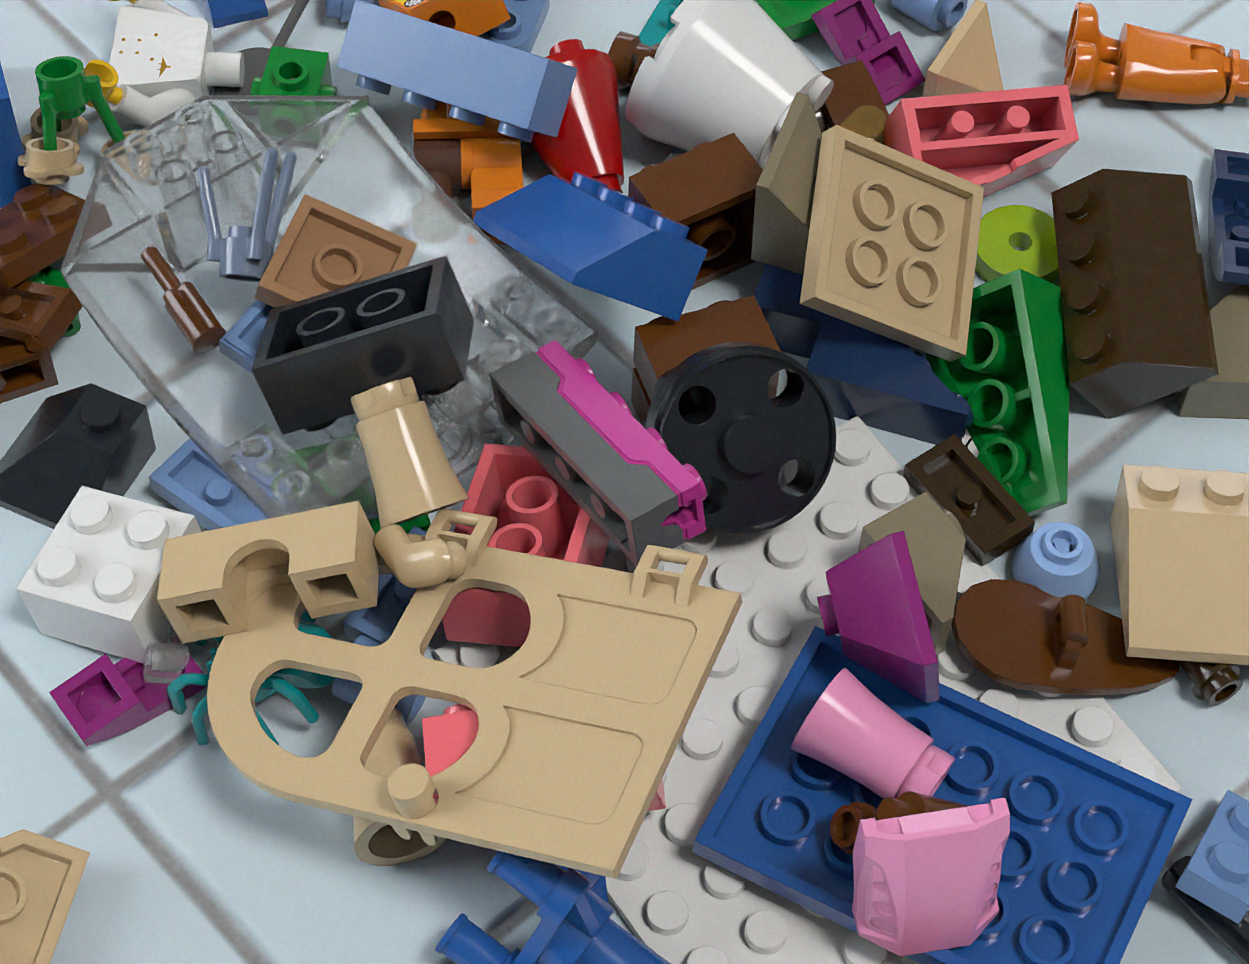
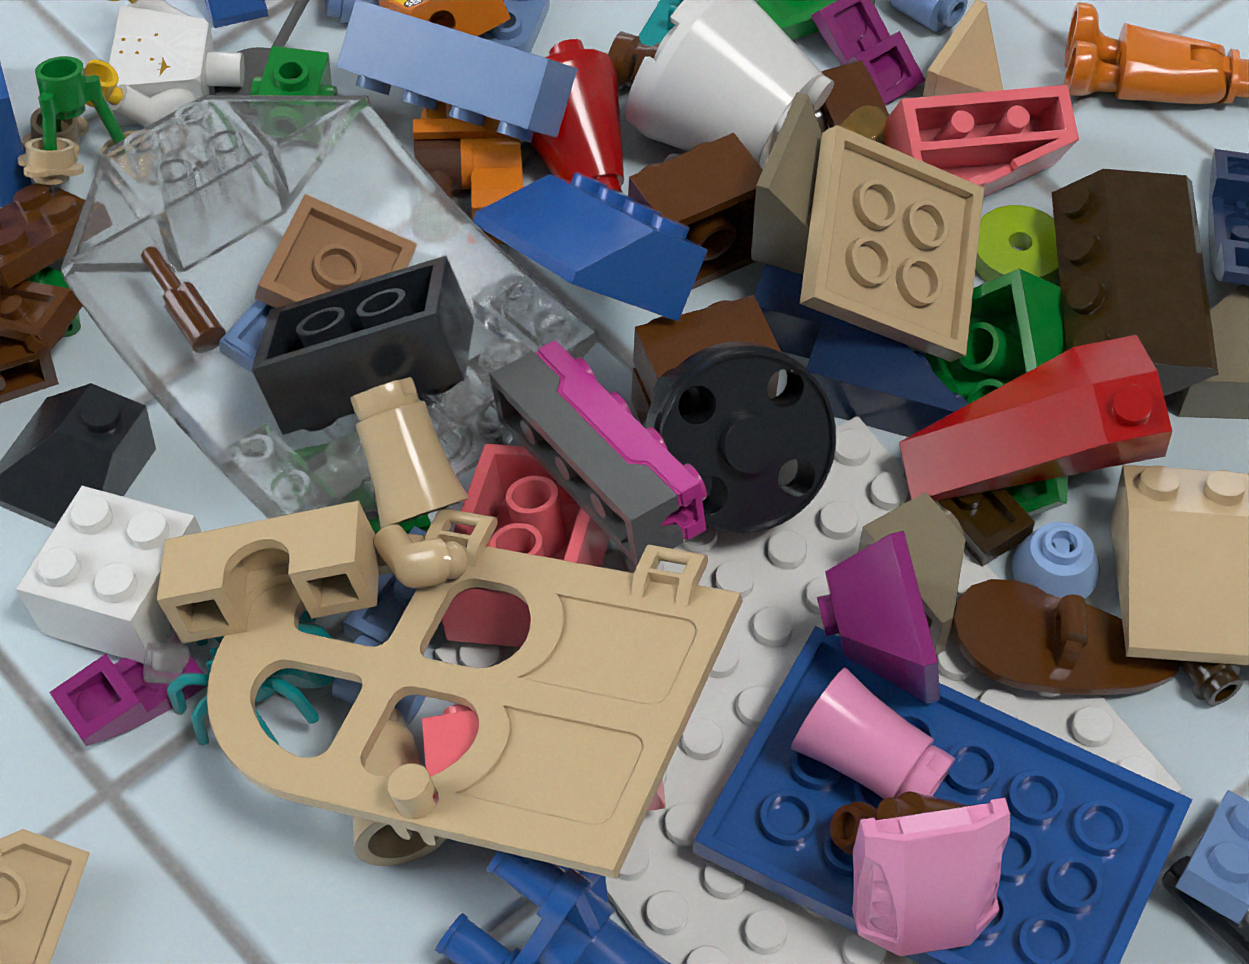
(202, 490): medium blue plate -> none
(248, 249): sand blue plant -> none
(1064, 418): none -> red wedge

